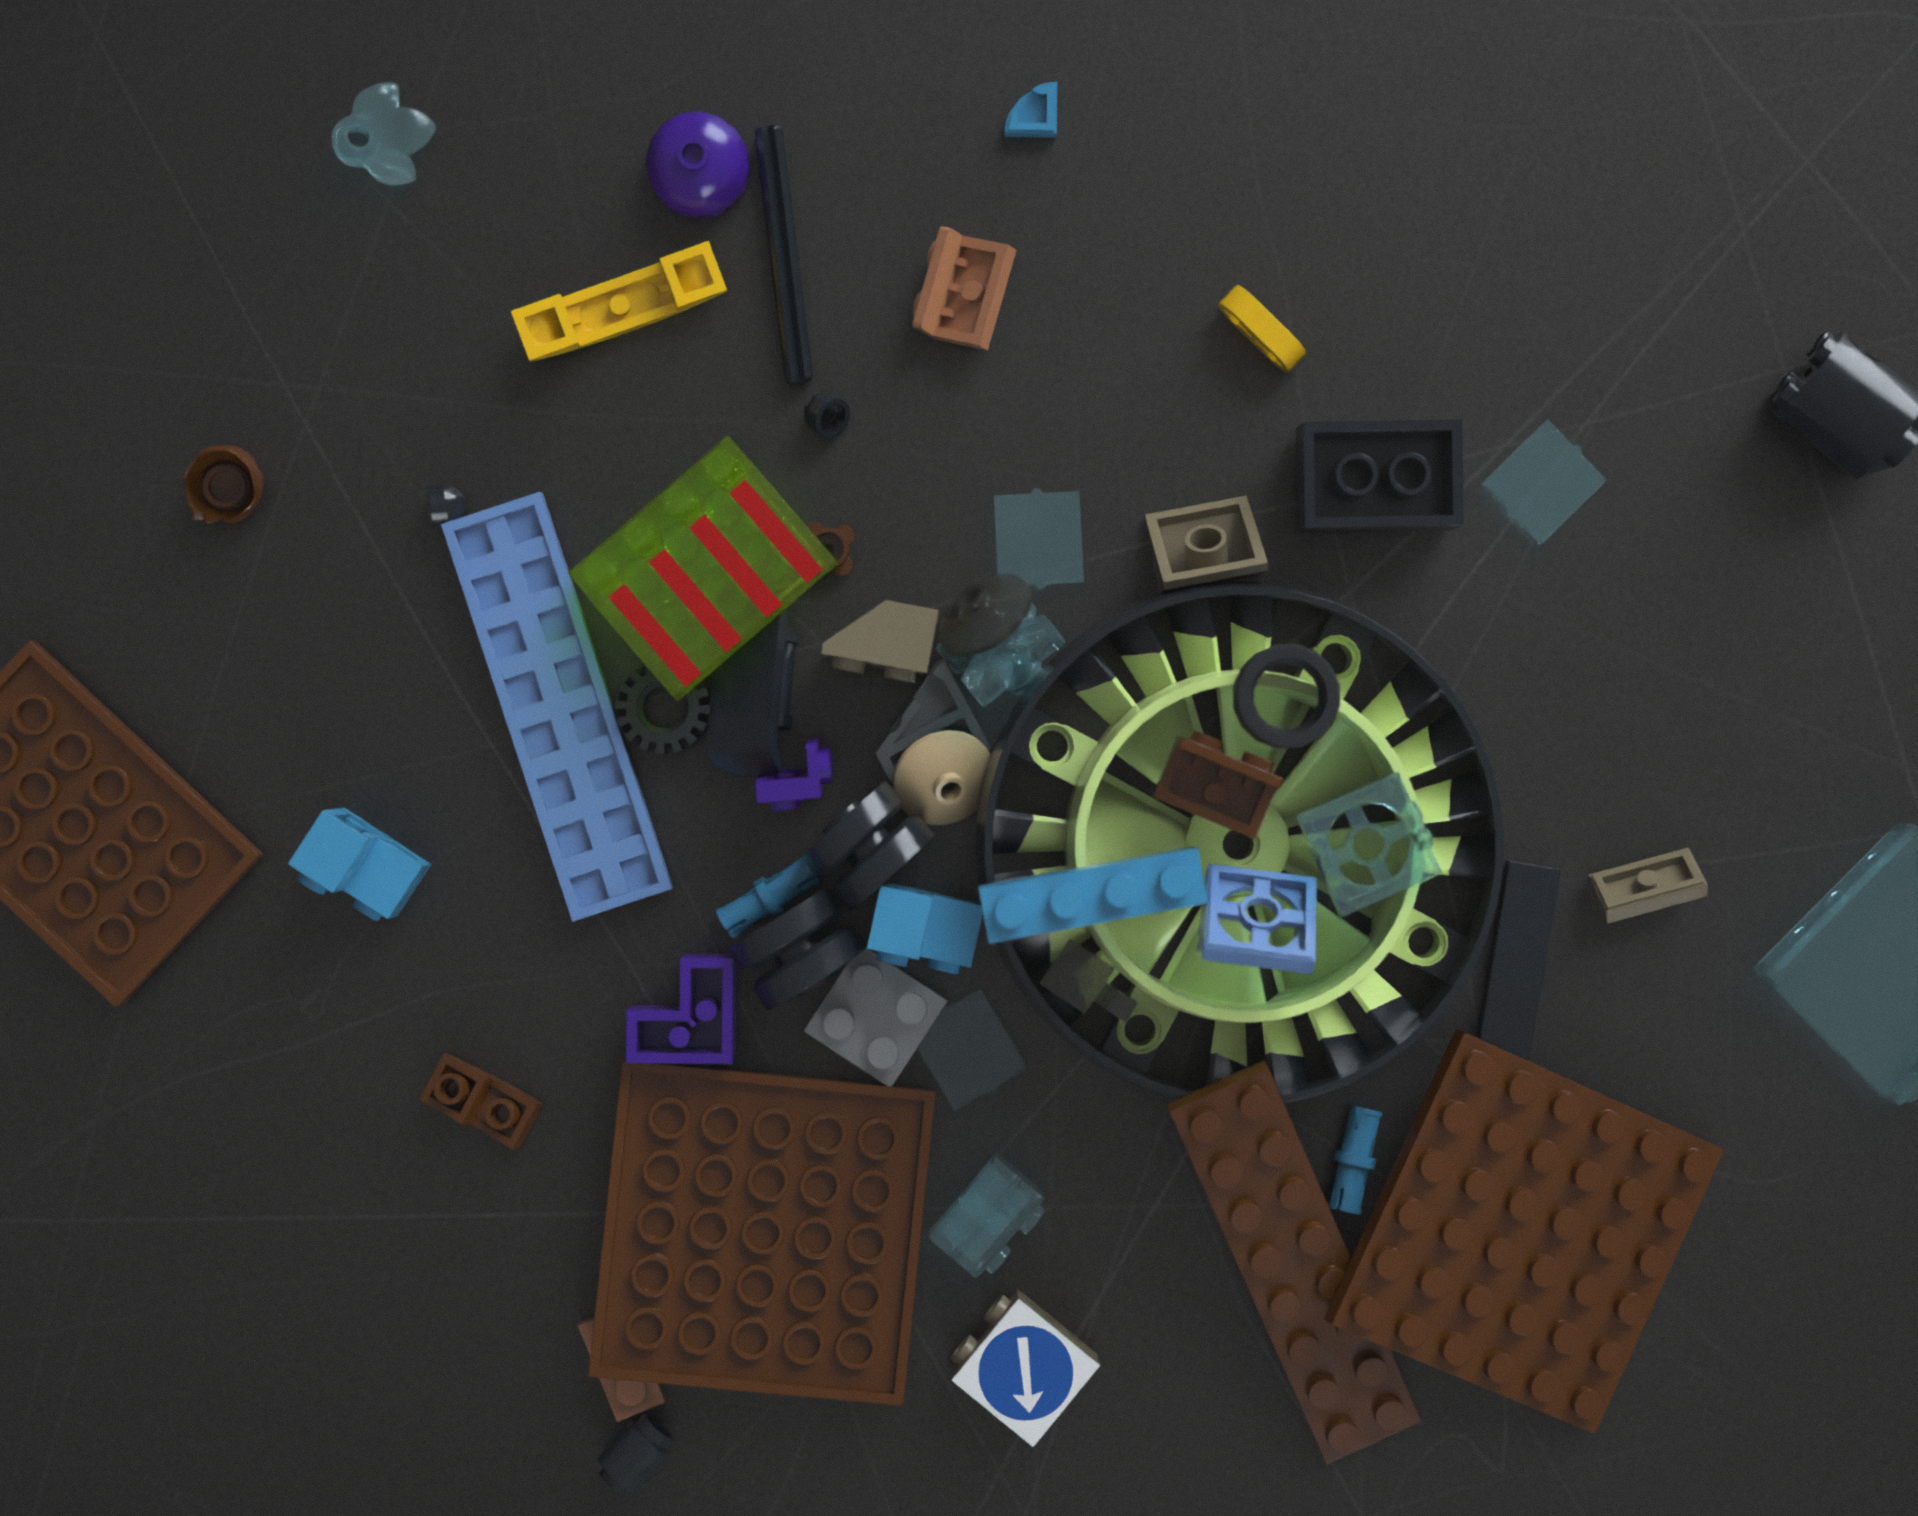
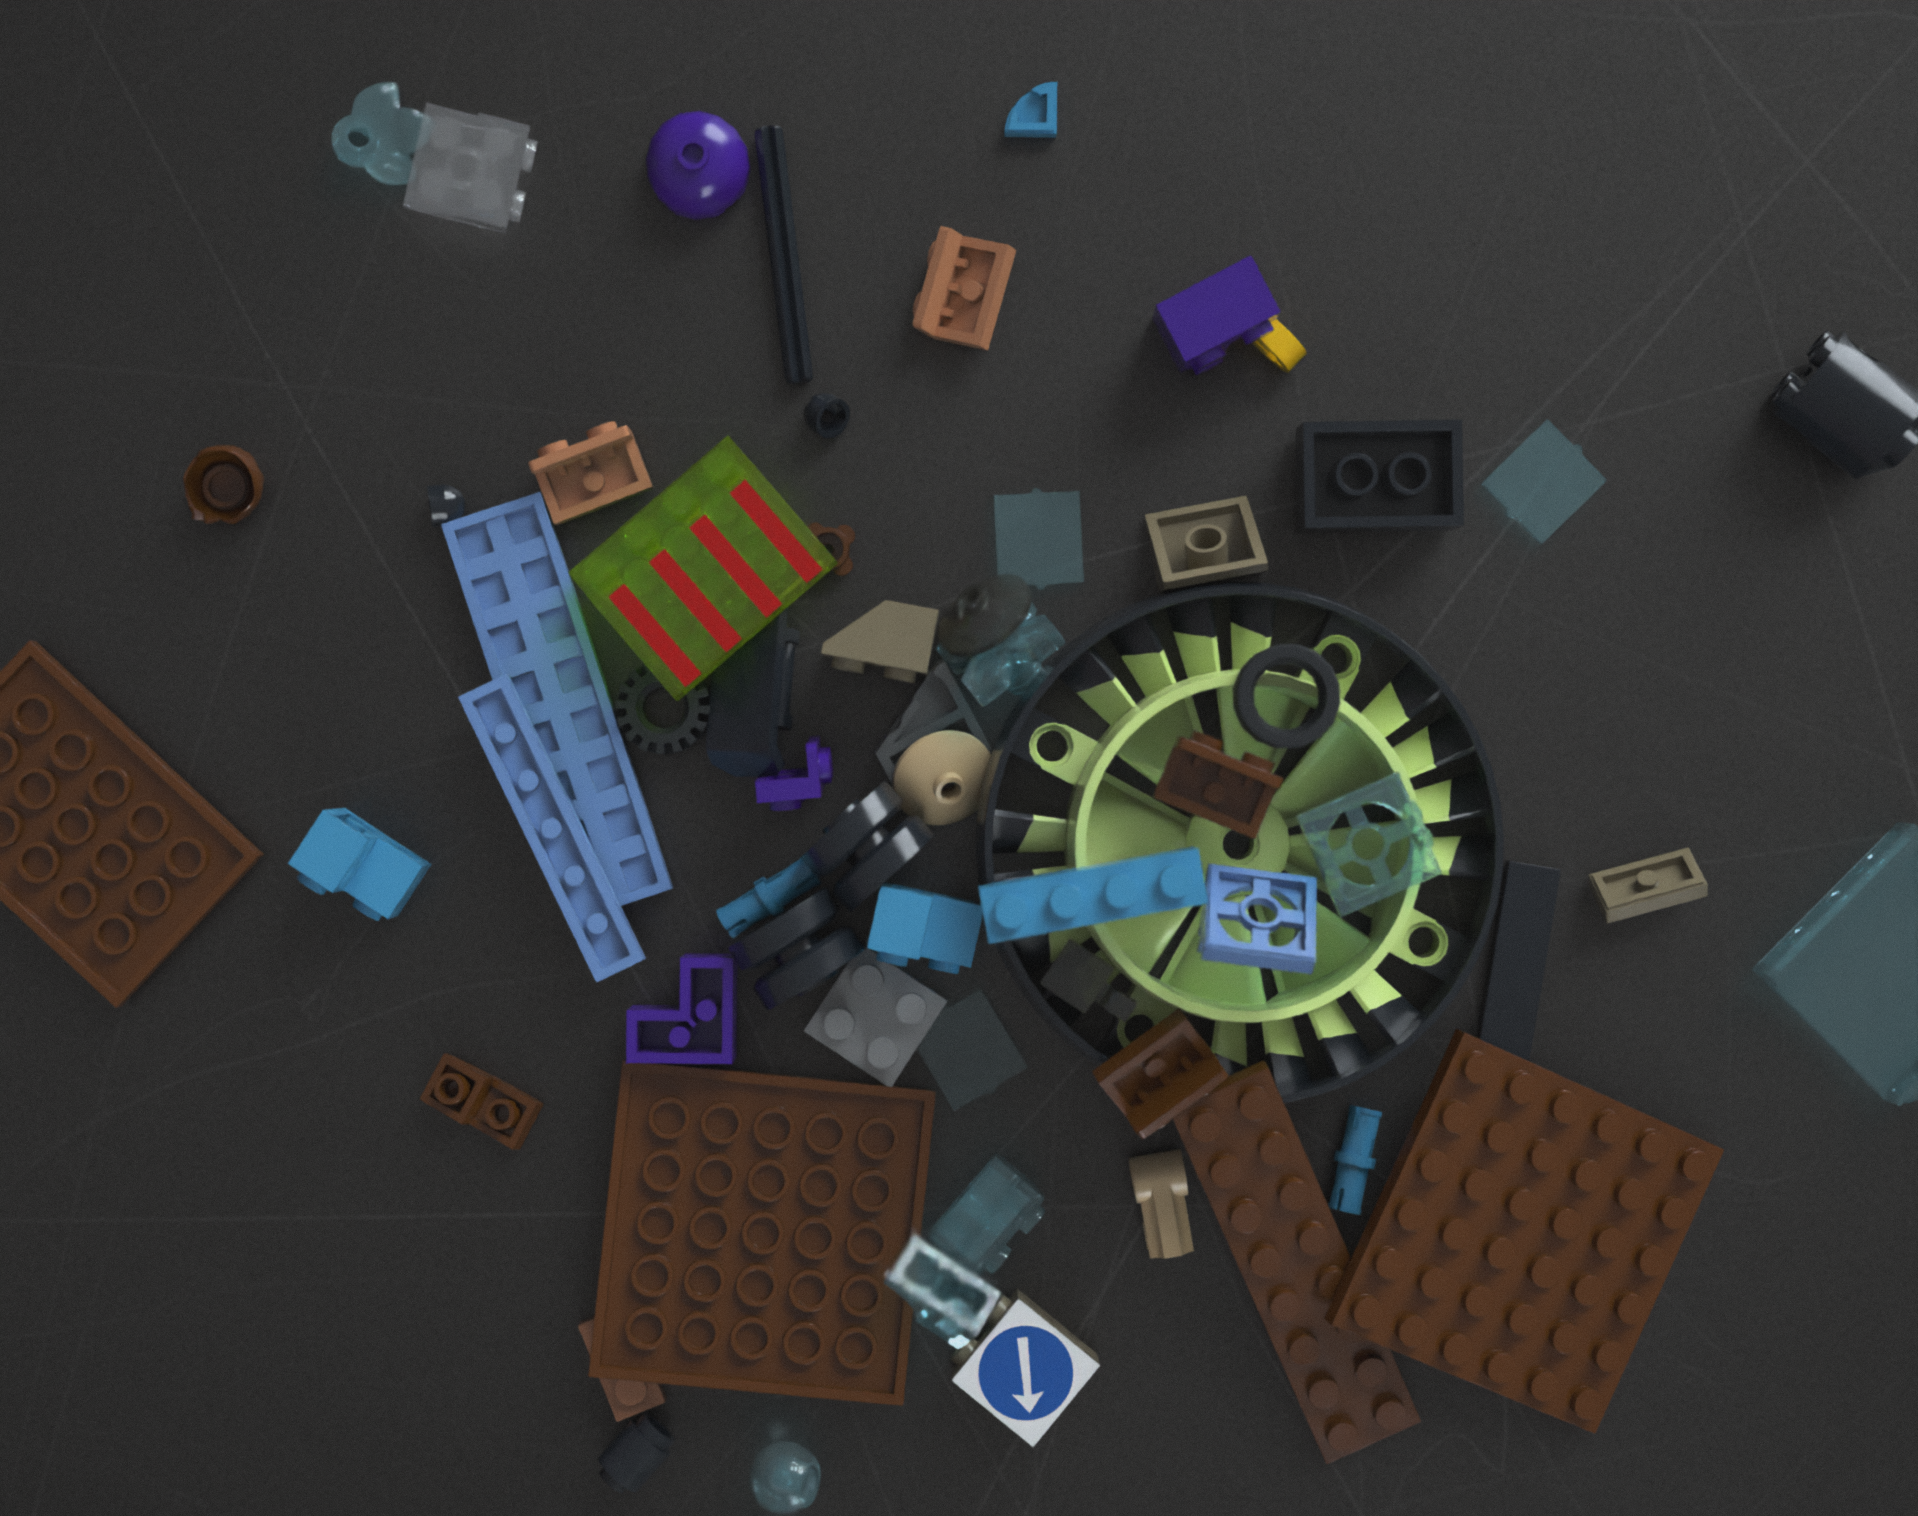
(469, 168): none -> clear plate
(552, 827): none -> medium blue plate
(590, 472): none -> nougat bracket
(619, 304): yellow slope -> none
(785, 1477): none -> clear light blue piece
(941, 1292): none -> clear light blue arch
(1160, 1074): none -> reddish brown bracket
(1161, 1190): none -> tan piece
(1213, 314): none -> dark purple brick

